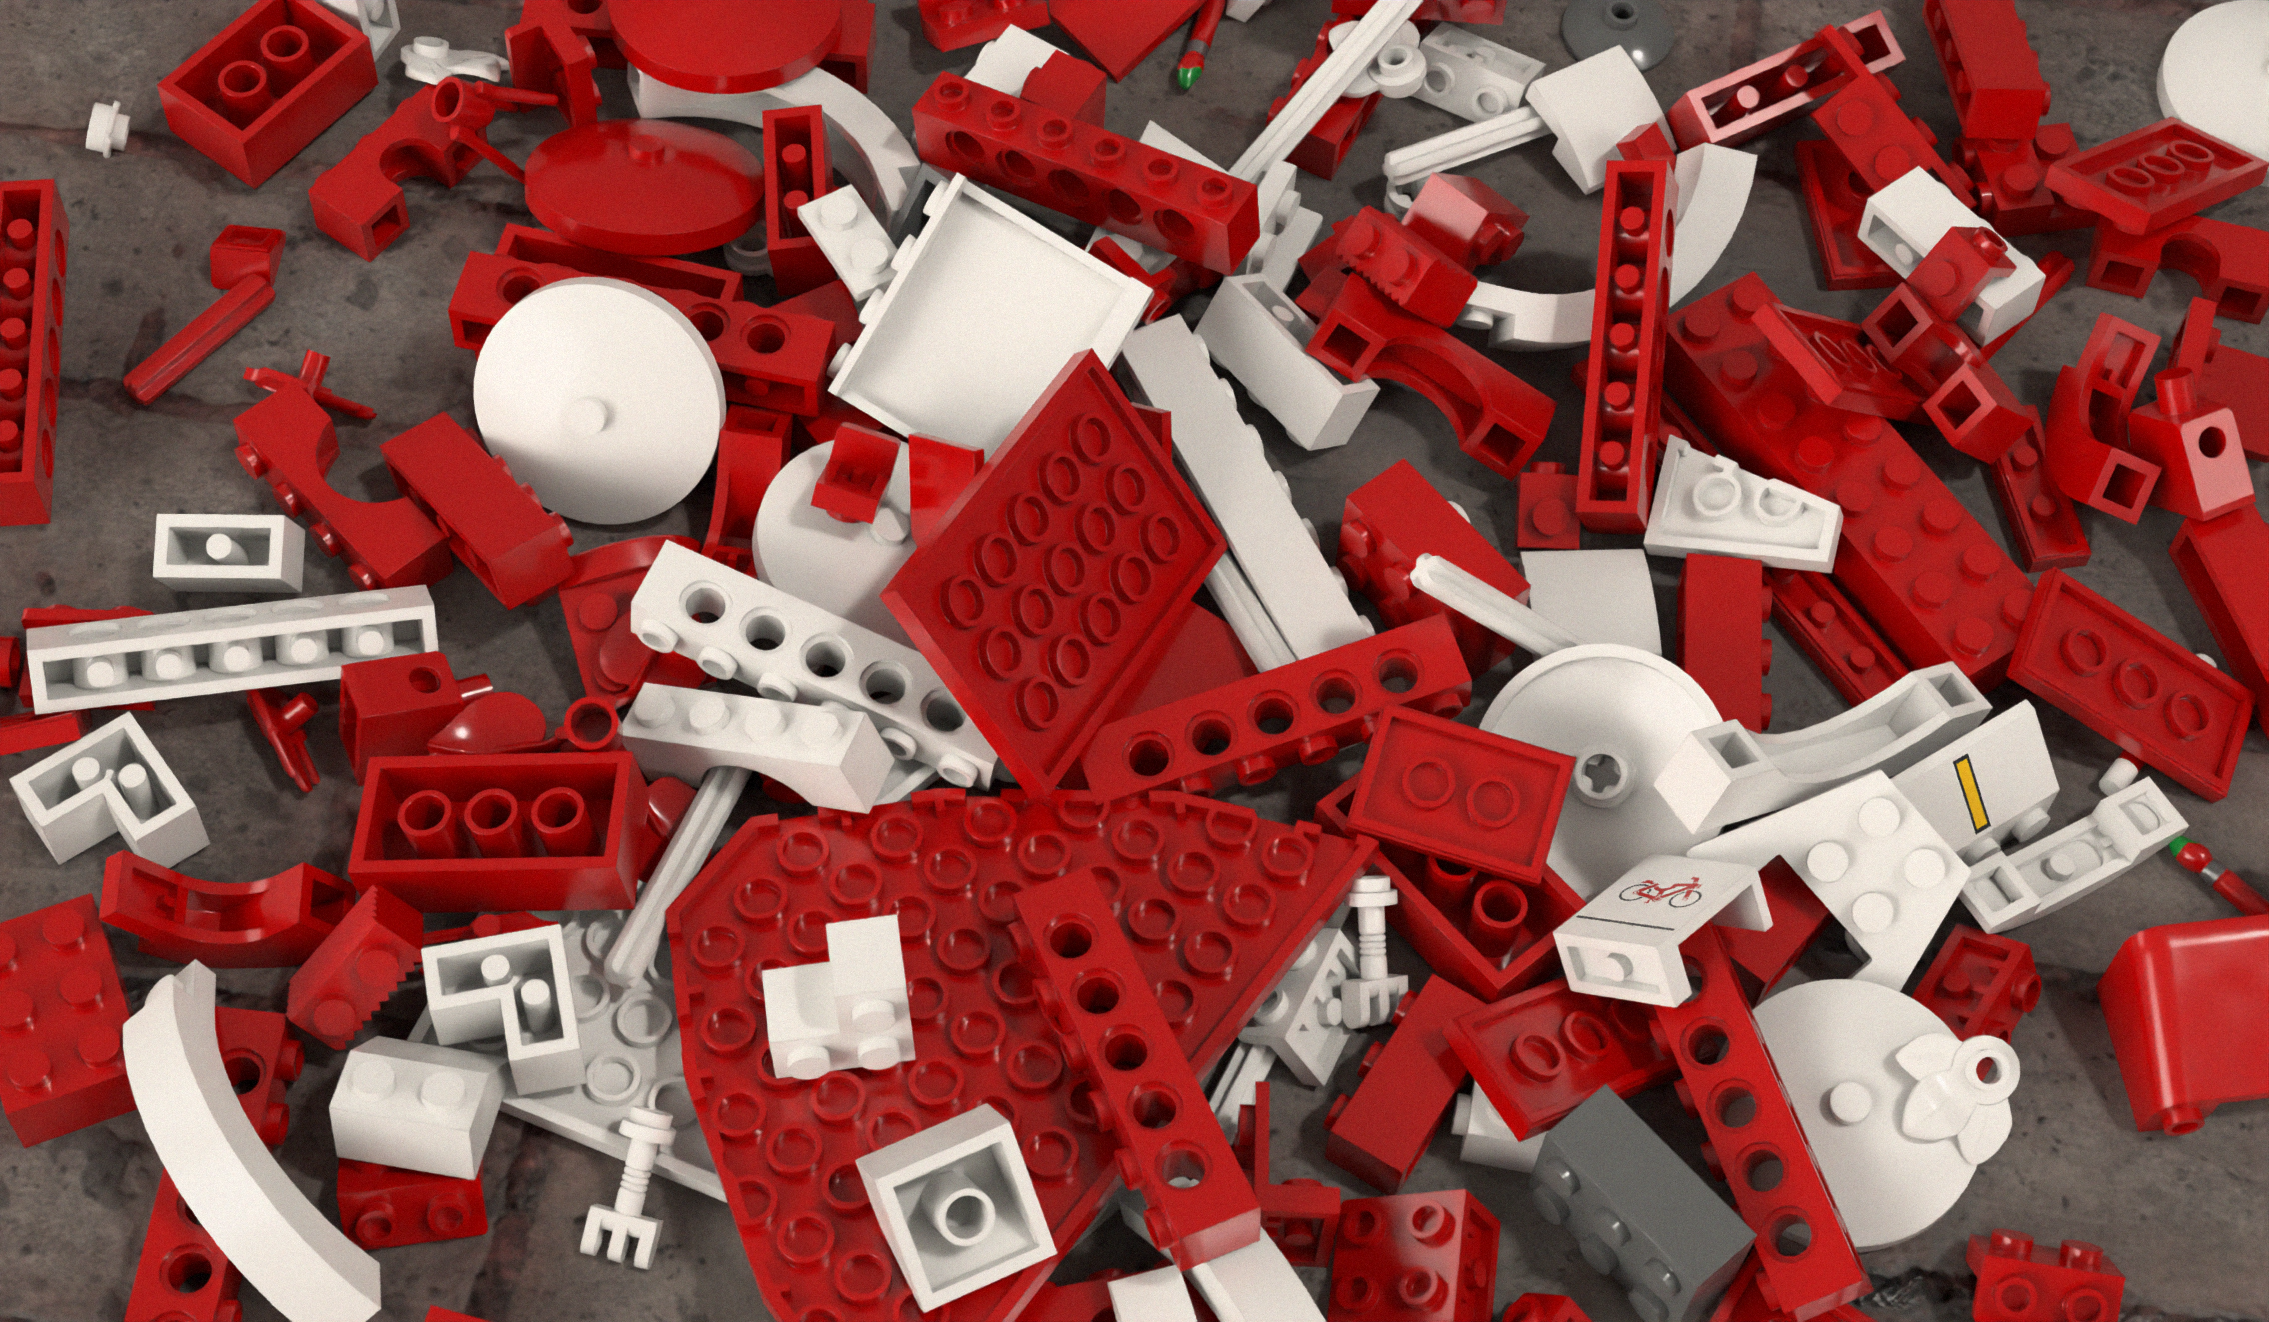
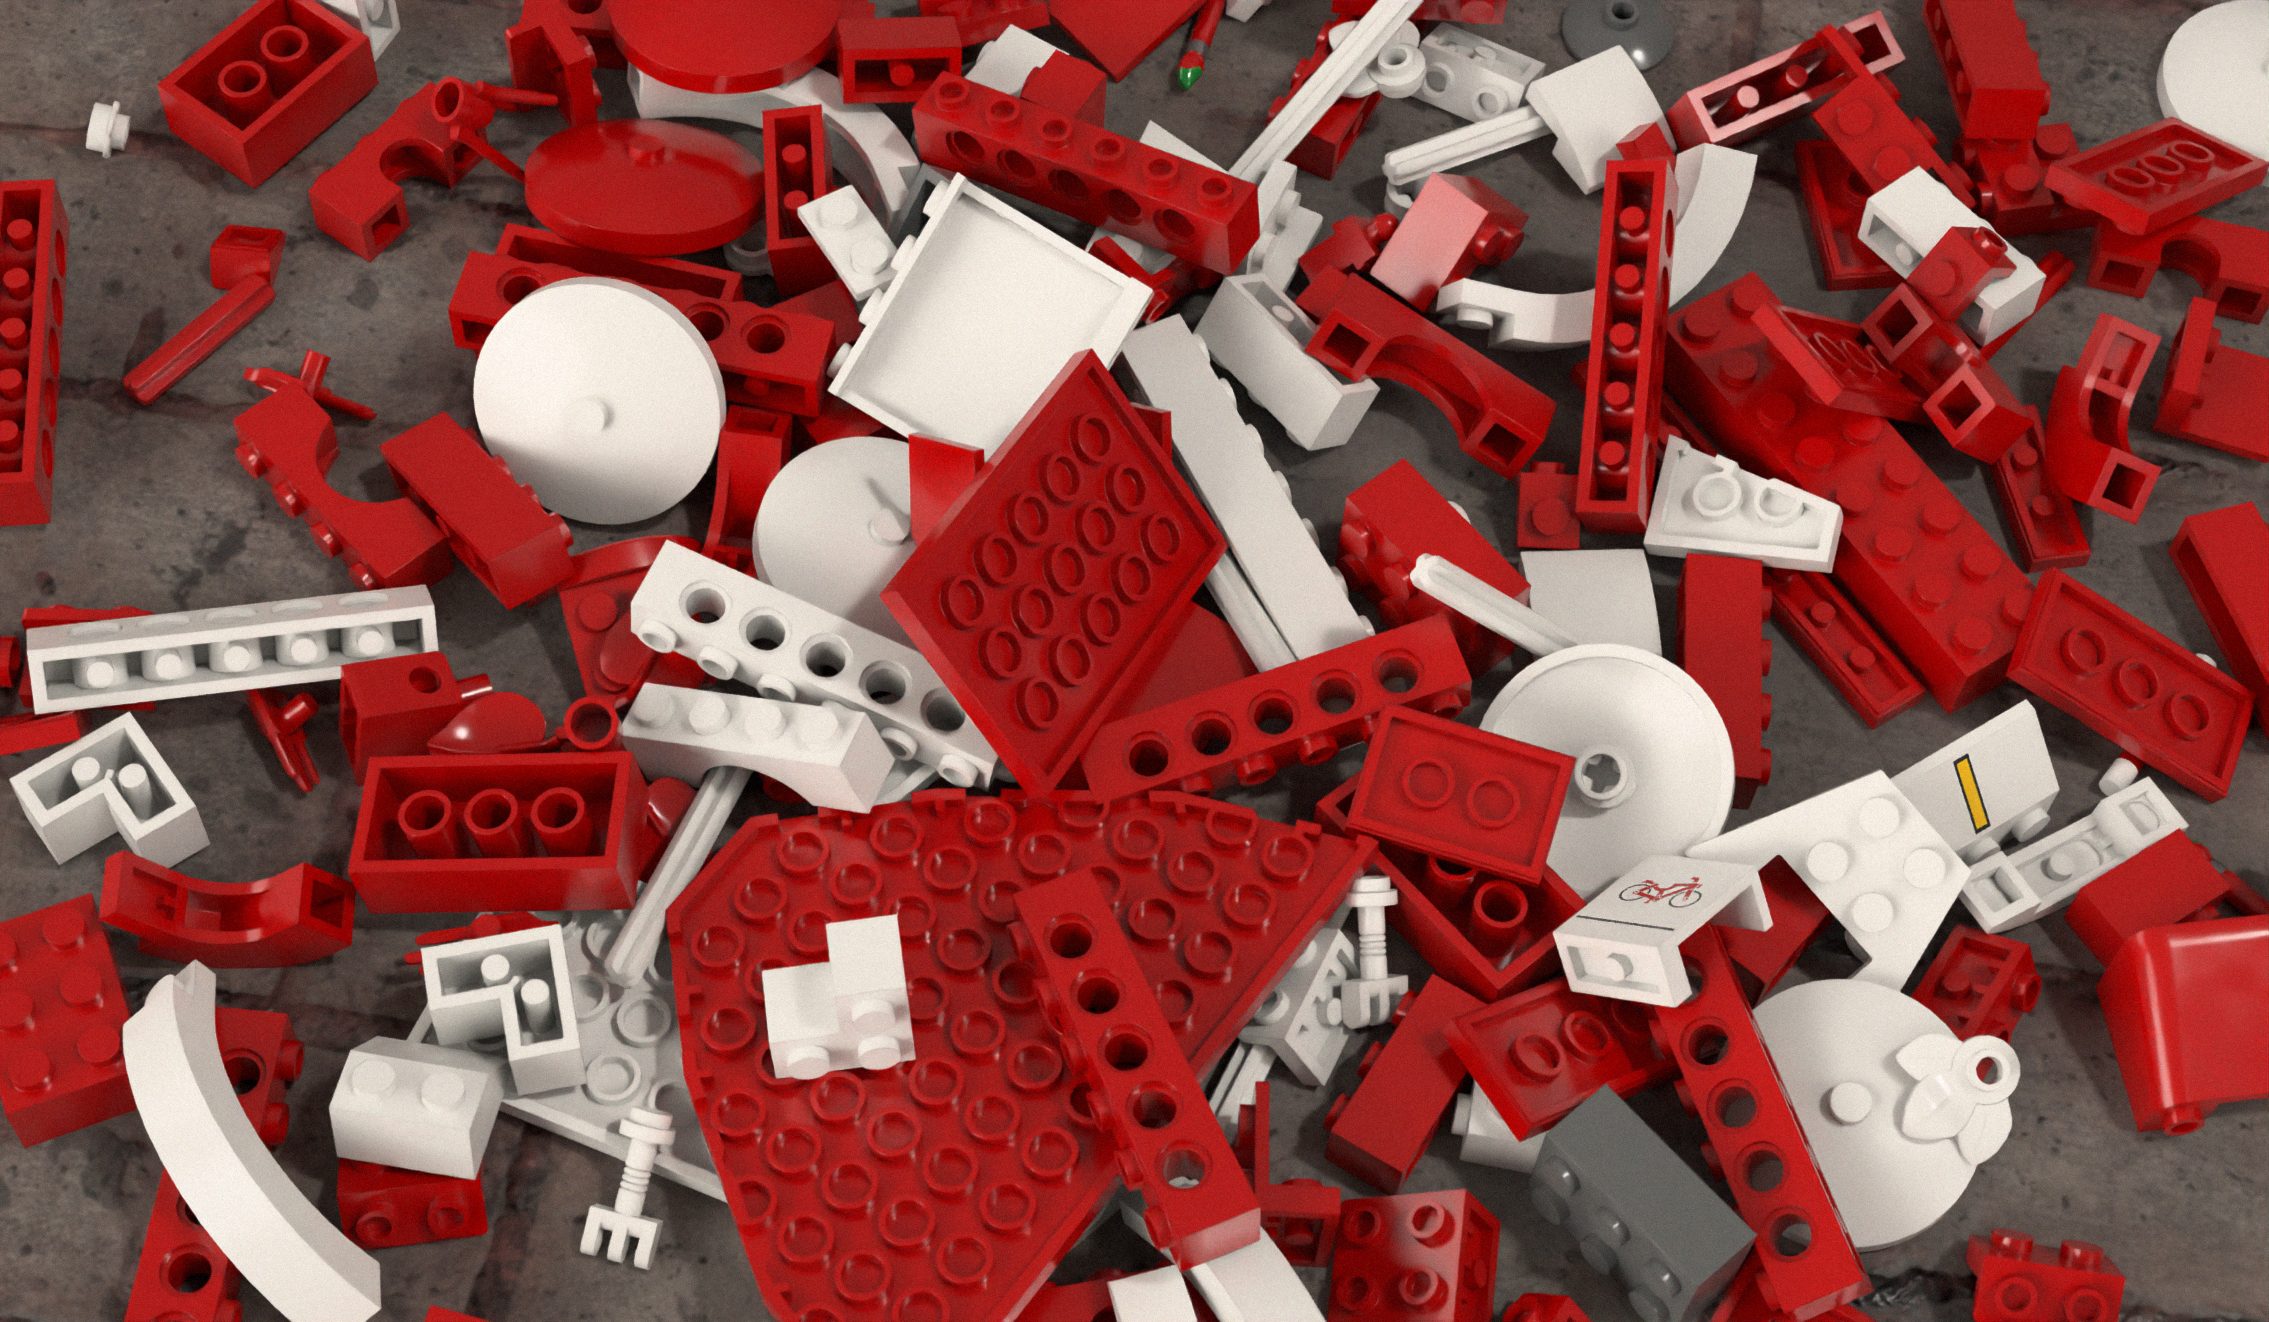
(229, 553): white brick -> none
(356, 967): red brick -> none
(432, 61): white plate -> none
(856, 474): red bracket -> none
(895, 57): none -> red brick
(957, 1206): white slope -> none
(1406, 267): red brick -> none
(1737, 774): white arch -> none
(2153, 888): none -> red brick
(2194, 446): red torso -> none

